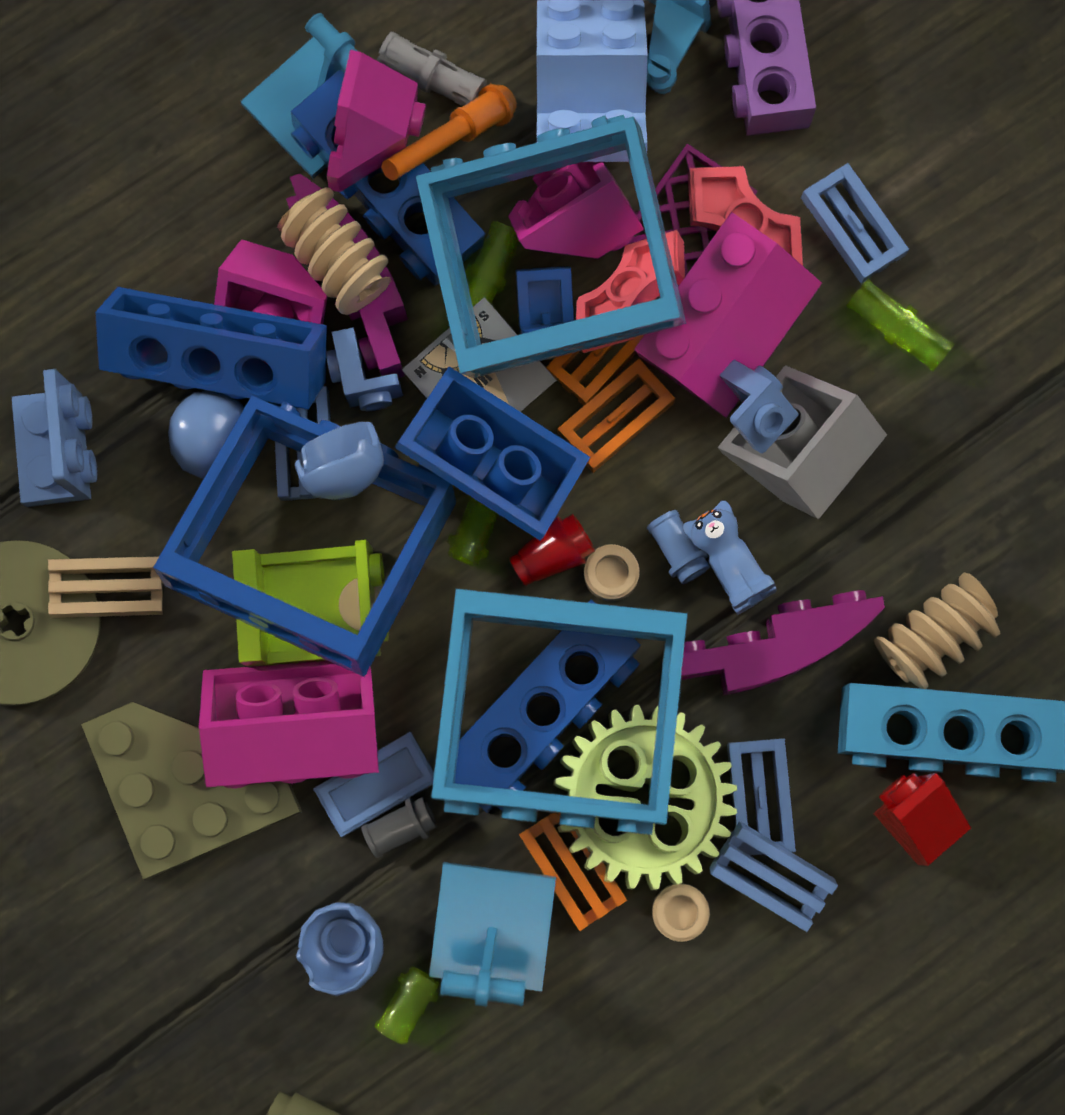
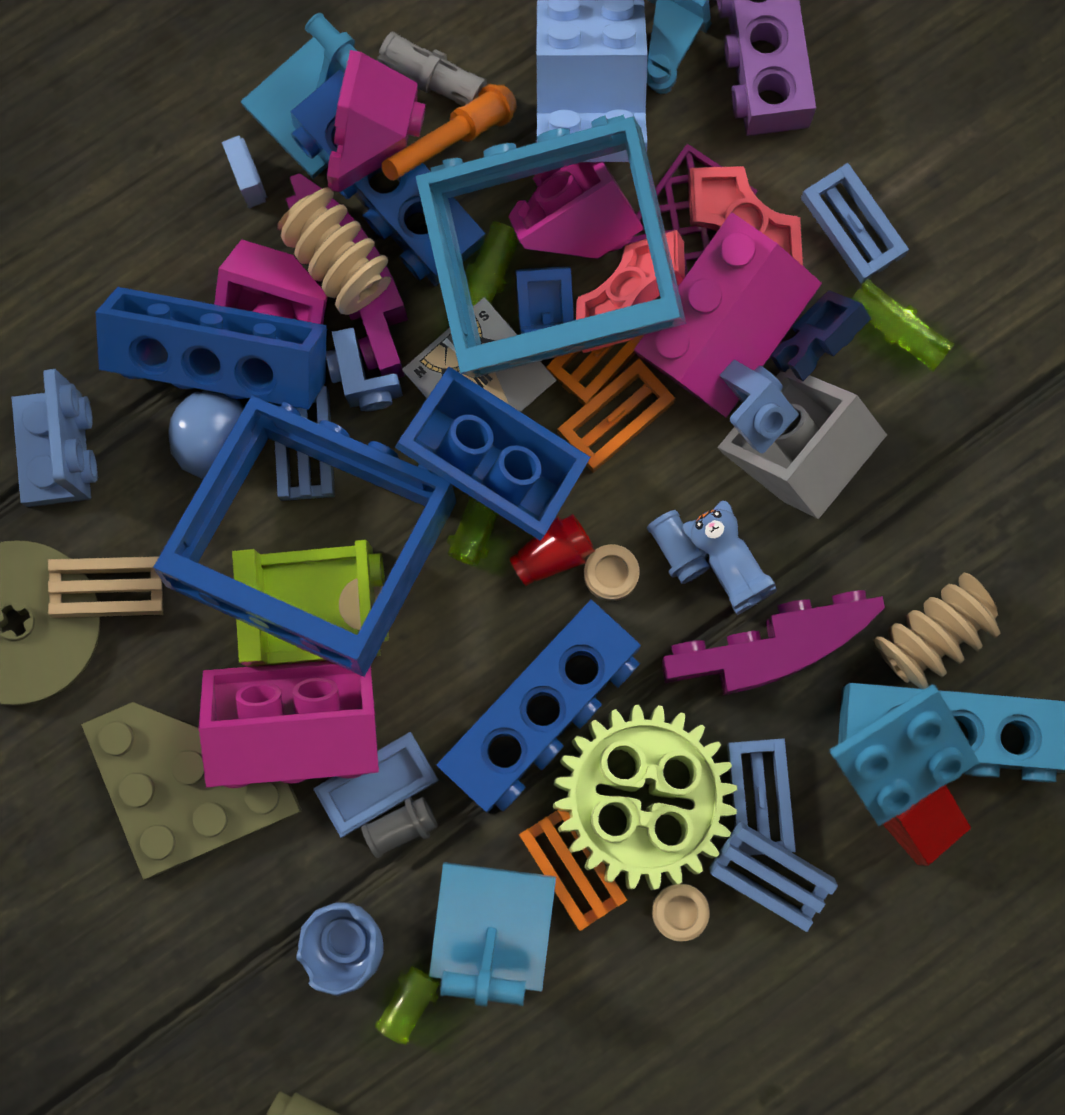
(244, 171): none -> light blue tile
(341, 461): medium blue hair -> none
(567, 616): dark azure window -> none
(821, 330): none -> dark blue plate
(905, 755): none -> dark azure plate

